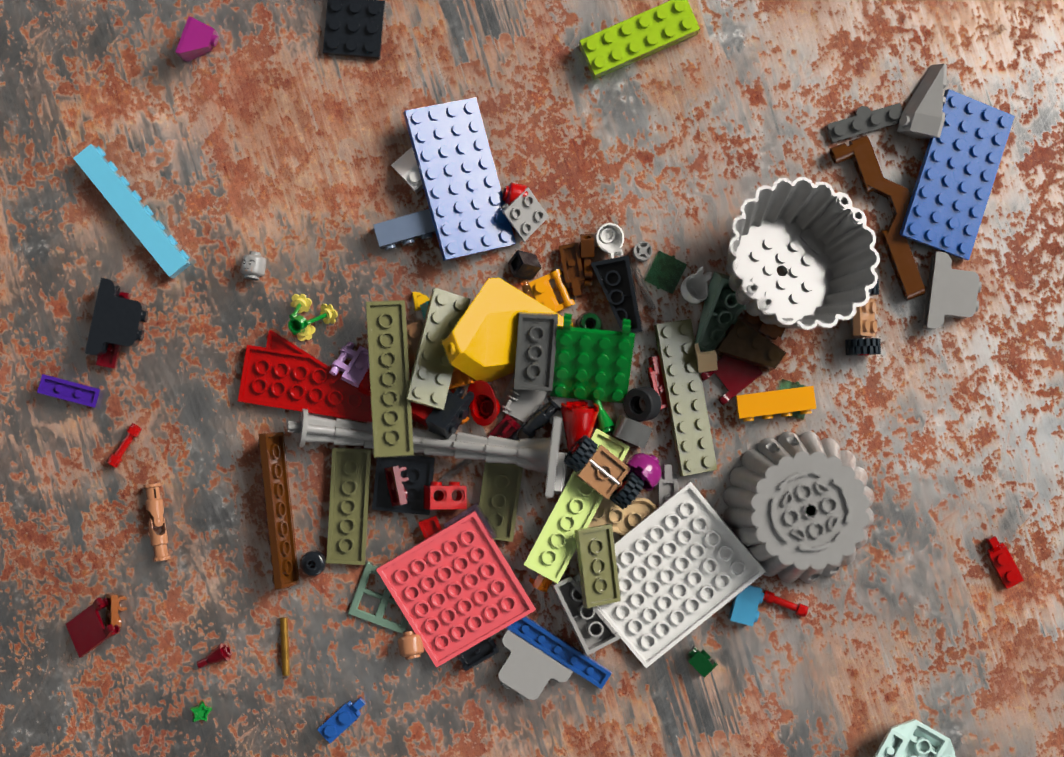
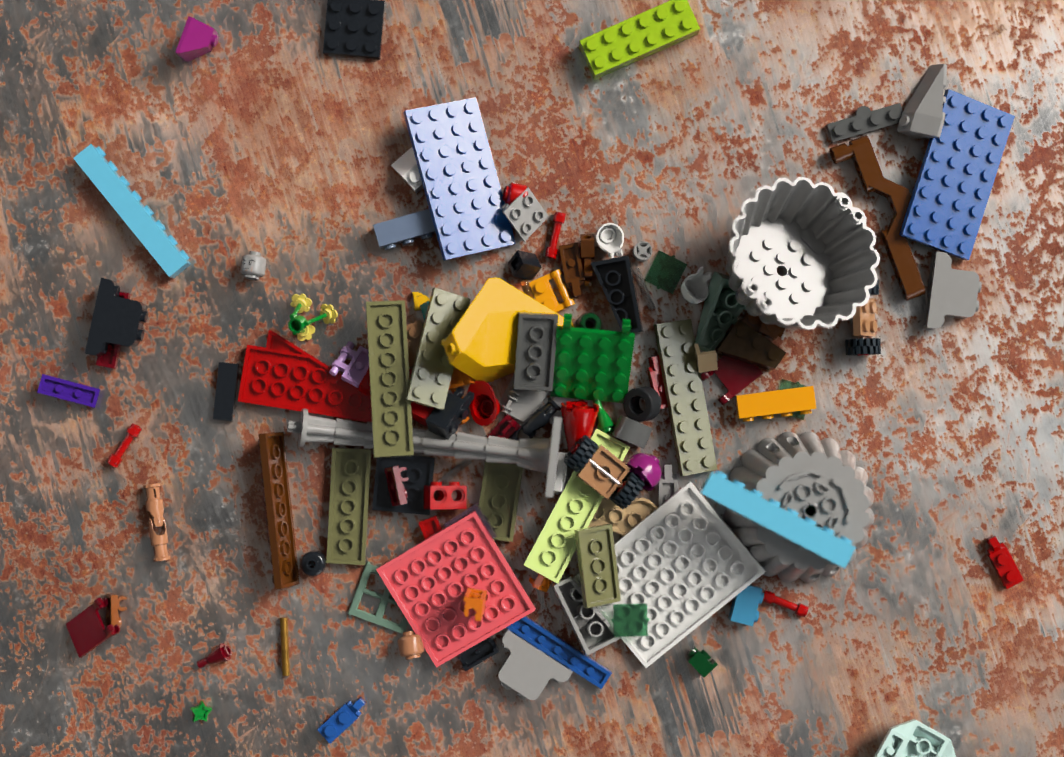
(225, 391): none -> black tile
(476, 600): none -> orange hinge
(559, 219): none -> red bar
(630, 620): none -> clear green piece
(777, 519): none -> medium azure brick

